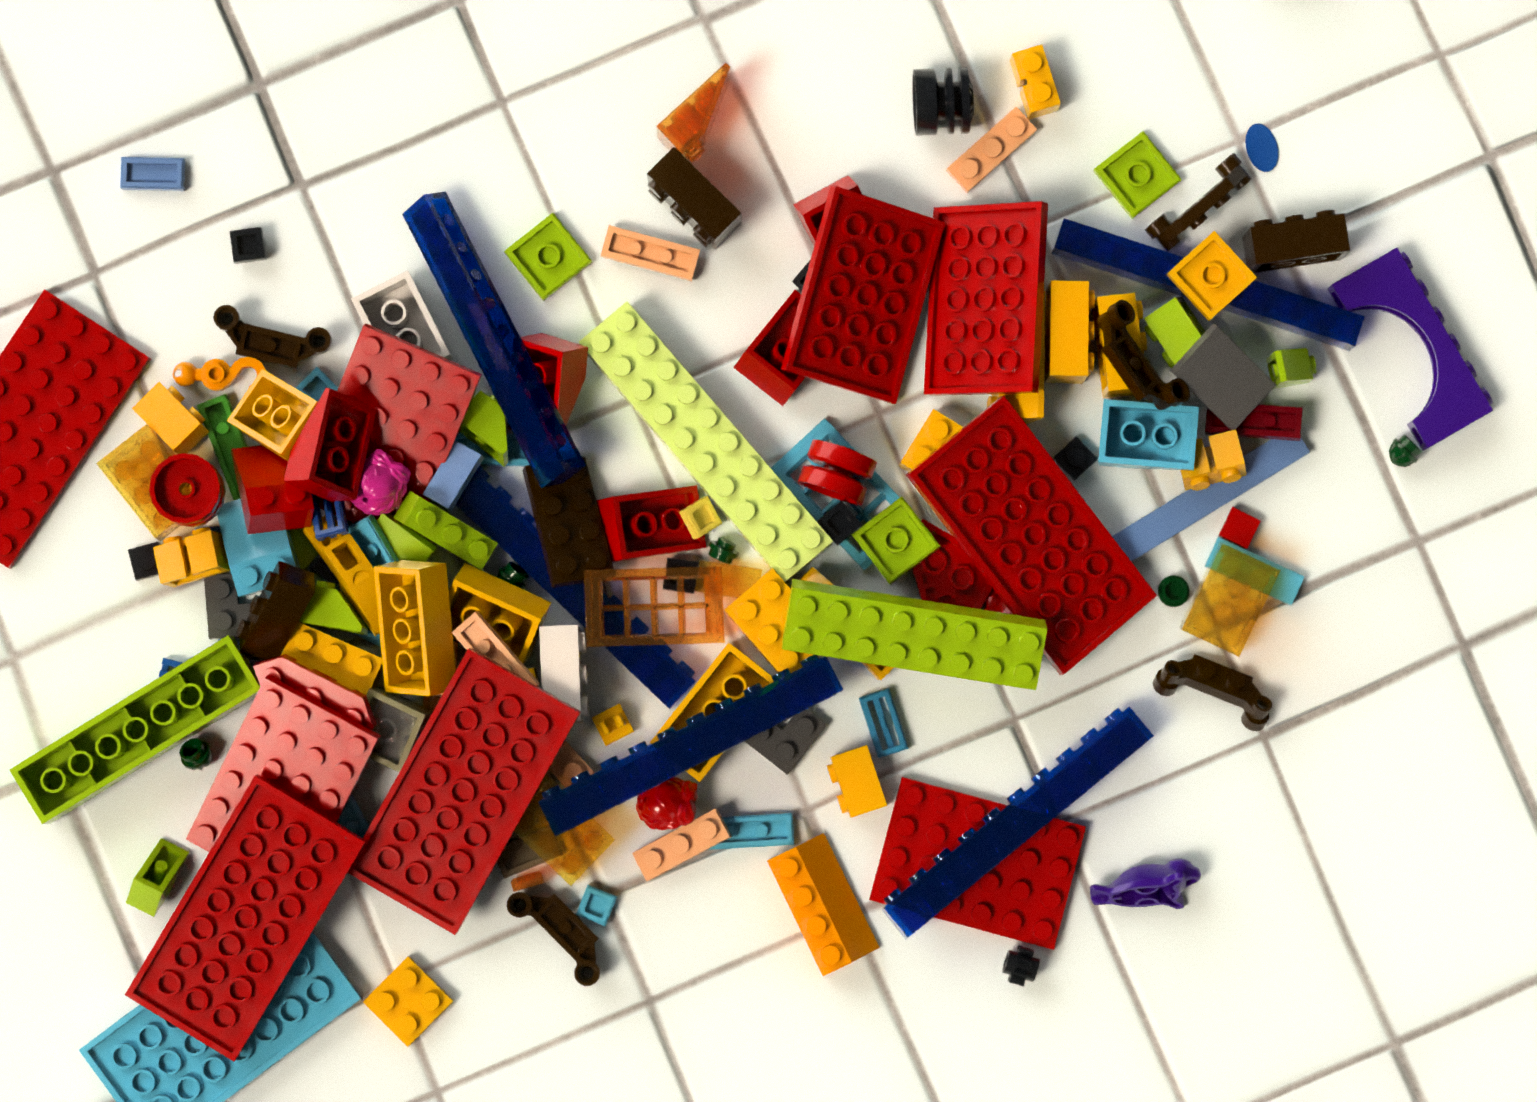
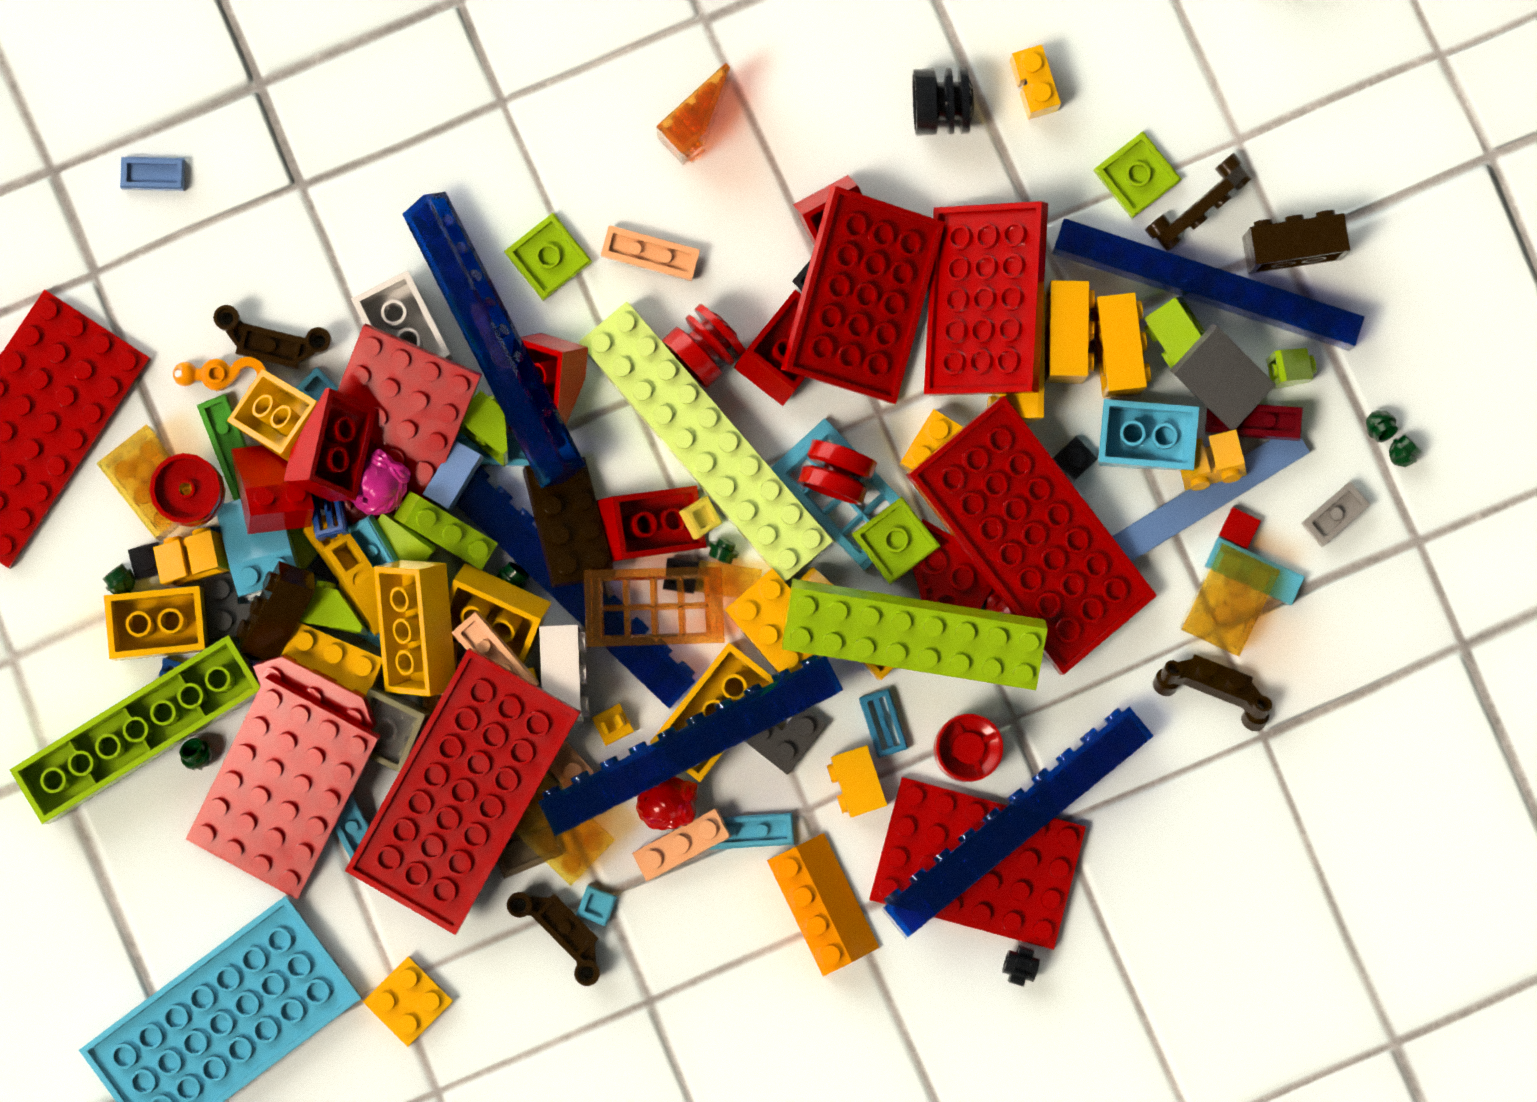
(119, 580): none -> dark green plate
(156, 623): none -> yellow brick
(156, 877): lime slope -> none
(170, 418): yellow piece -> none
(245, 917): red plate -> none
(247, 245): black plate -> none
(528, 881): clear orange tile -> none
(693, 199): dark brown brick -> none
(704, 345): none -> red wheel
(839, 523): black plate -> none
(968, 748): none -> red wheel
(991, 149): light nougat plate -> none
(1132, 363): dark brown plate -> none
(1148, 885): dark purple animal -> none
(1173, 591): dark green plate -> none
(1211, 276): yellow plate -> none
(1261, 147): blue sticker -> none
(1335, 514): none -> light grey plate
(1381, 425): none -> dark green plate
(1392, 288): dark purple arch -> none

